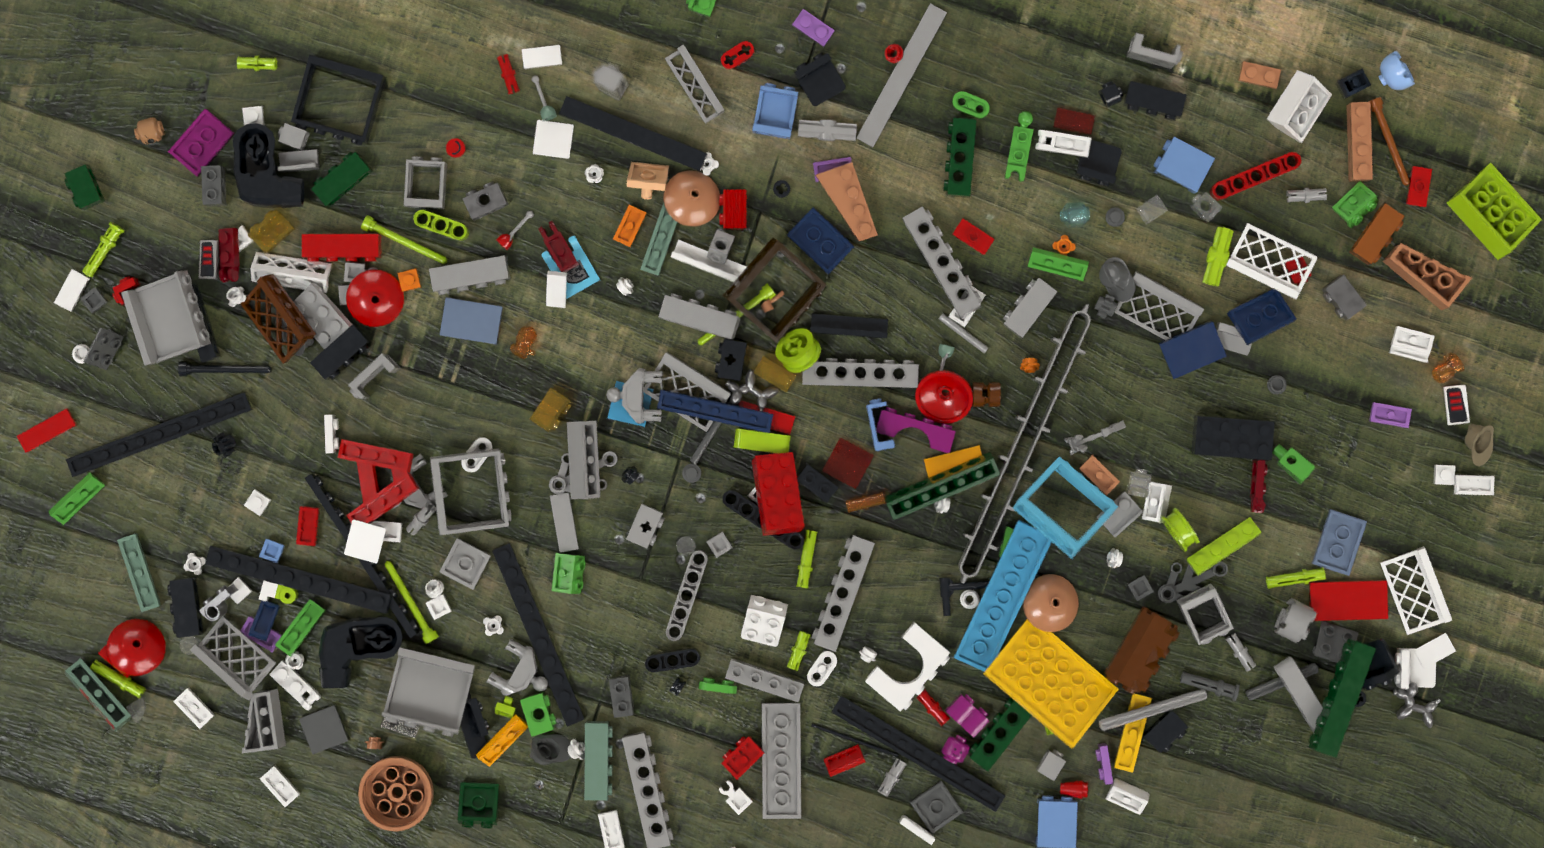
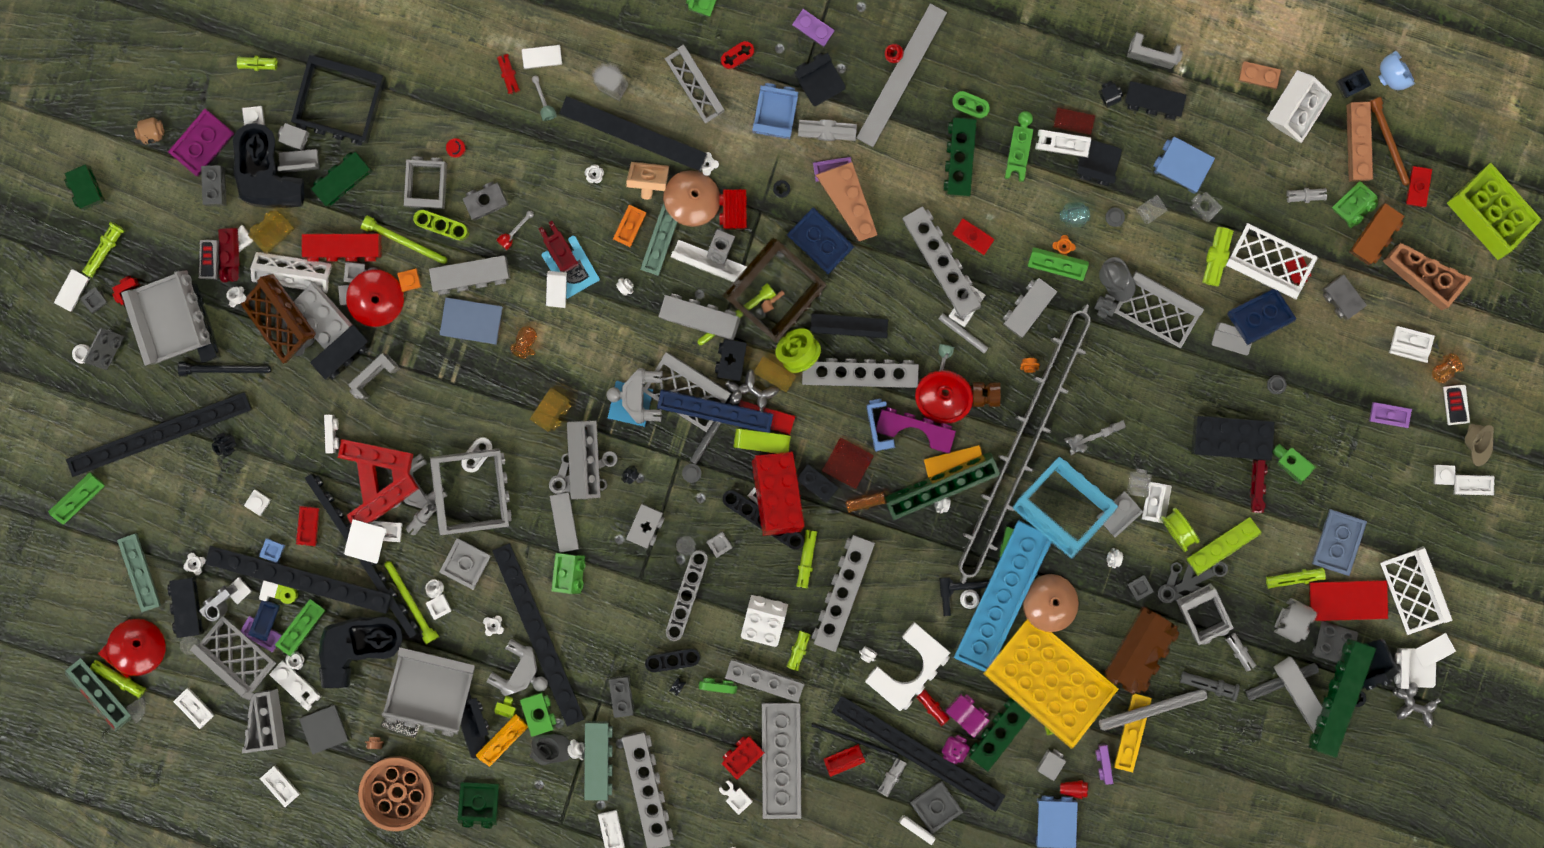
(46, 430): red tile -> none
(553, 139): white sticker -> none
(822, 668): white plate -> none
(1099, 475): nougat plate -> none
(1127, 796): white slope -> none
(1165, 731): black brick -> none
(1192, 349): dark blue tile -> none
(1263, 170): red beam -> none

